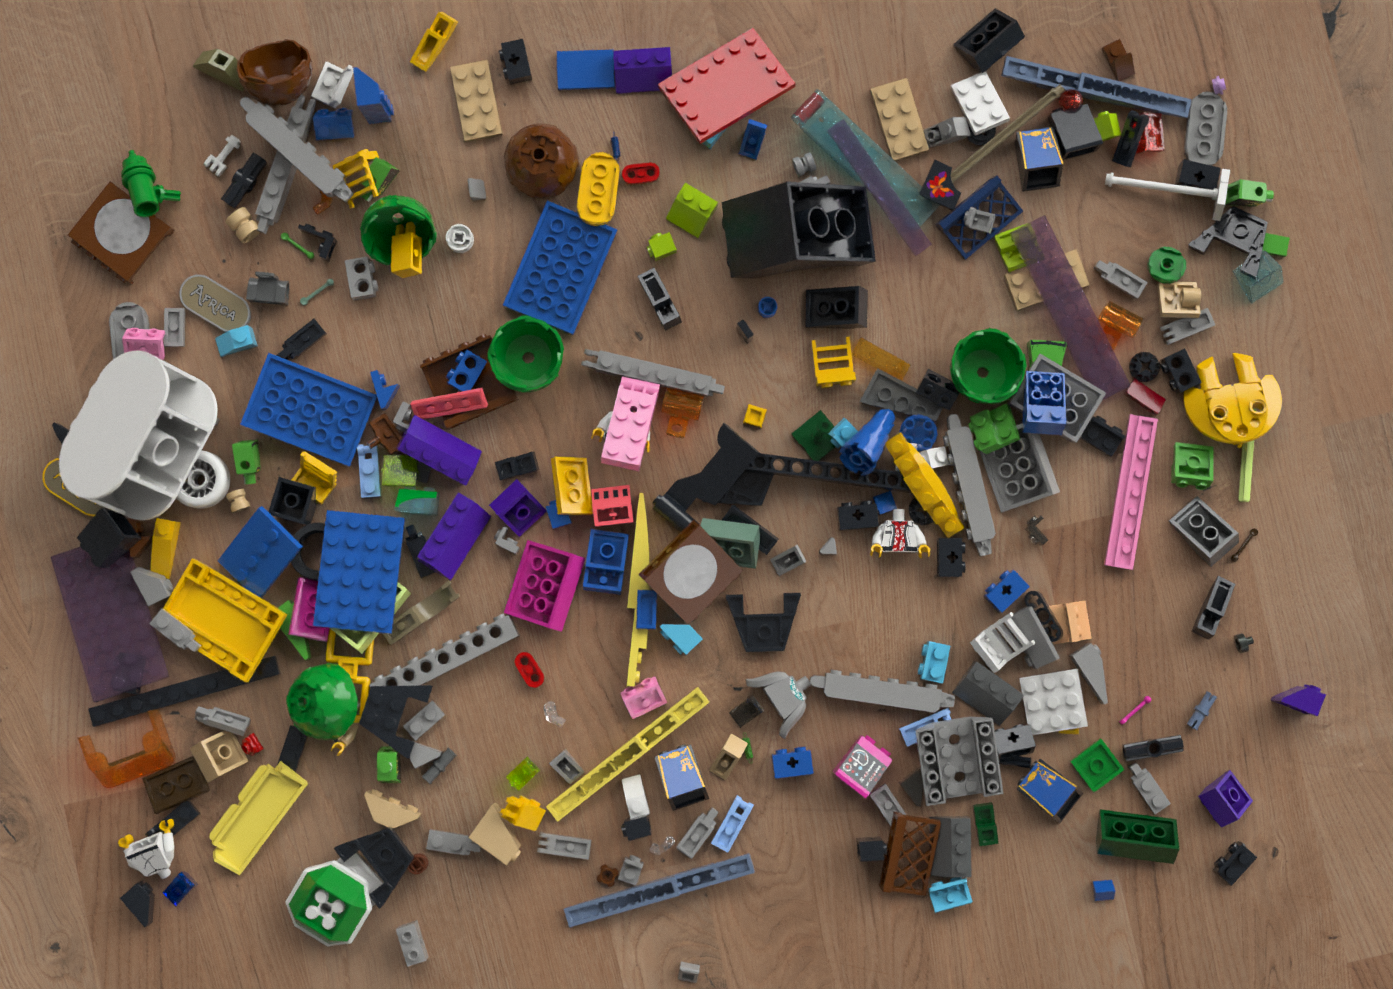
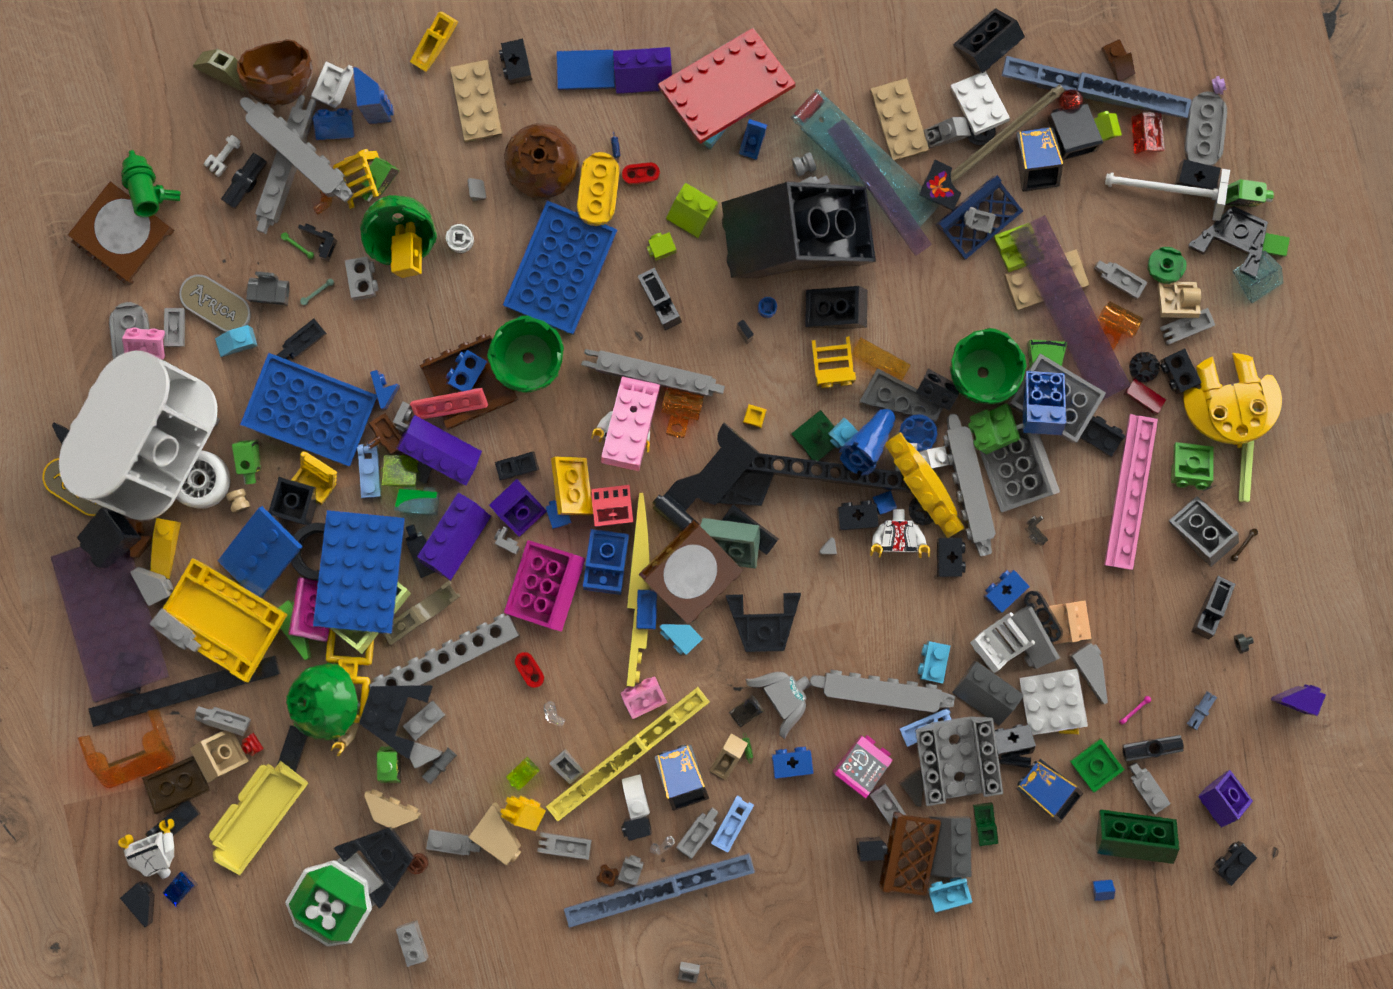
(243, 225): tan wheel -> none
(788, 560): light grey slope -> none
(1130, 138): black plate -> none

